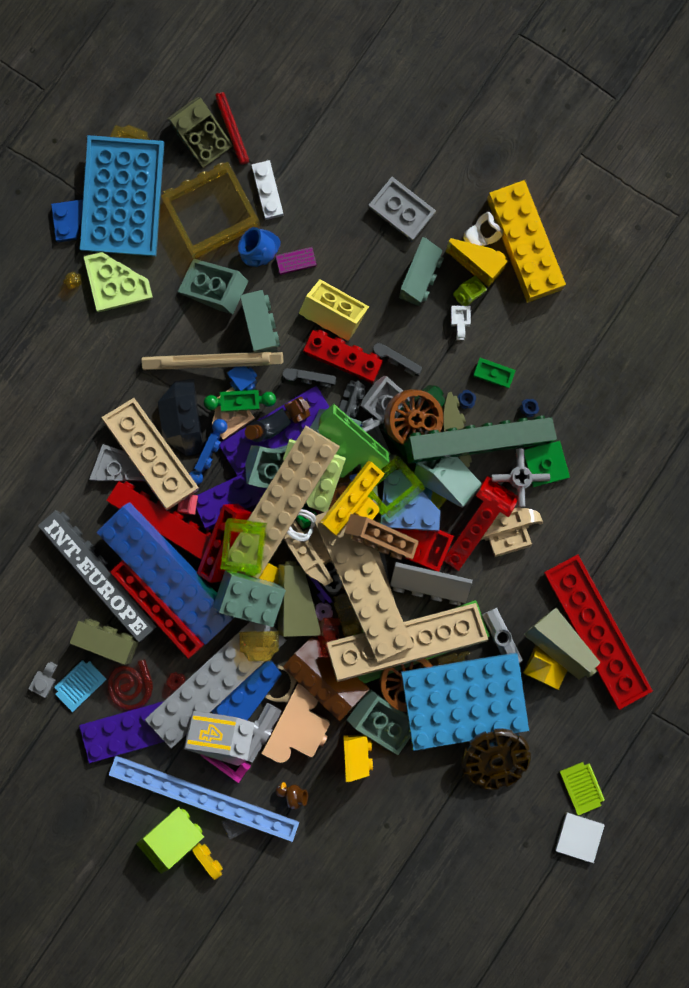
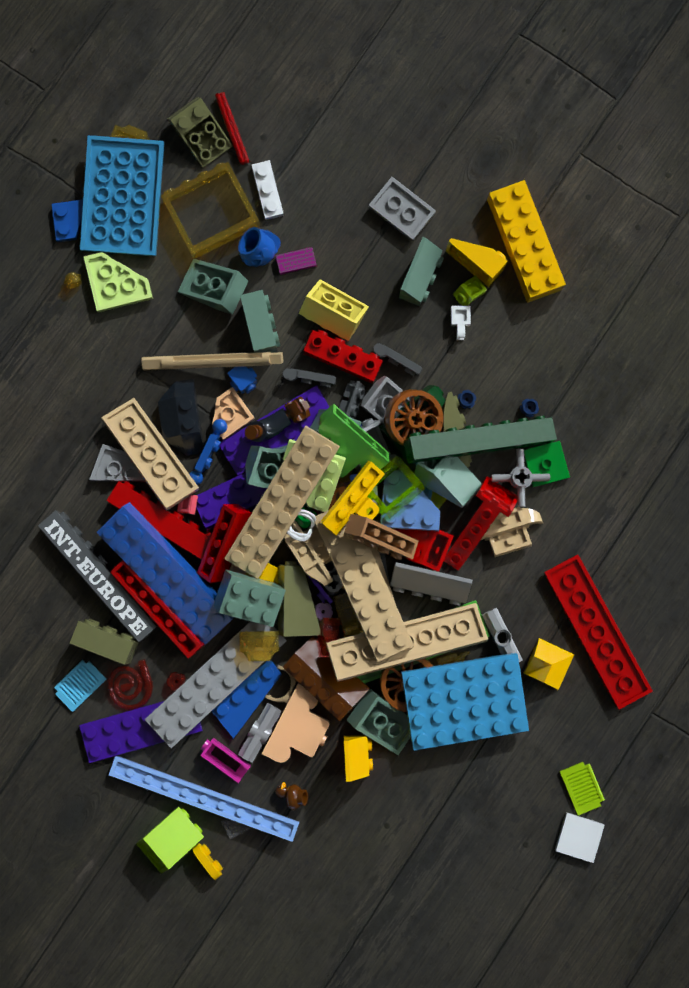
(43, 681): light grey plate -> none
(219, 737): light grey slope -> none
(239, 401): green plate -> none
(244, 526): clear neon green window -> none
(474, 236): white piece -> none
(489, 752): dark brown plate -> none
(494, 373): green plate -> none
(563, 644): slope -> none

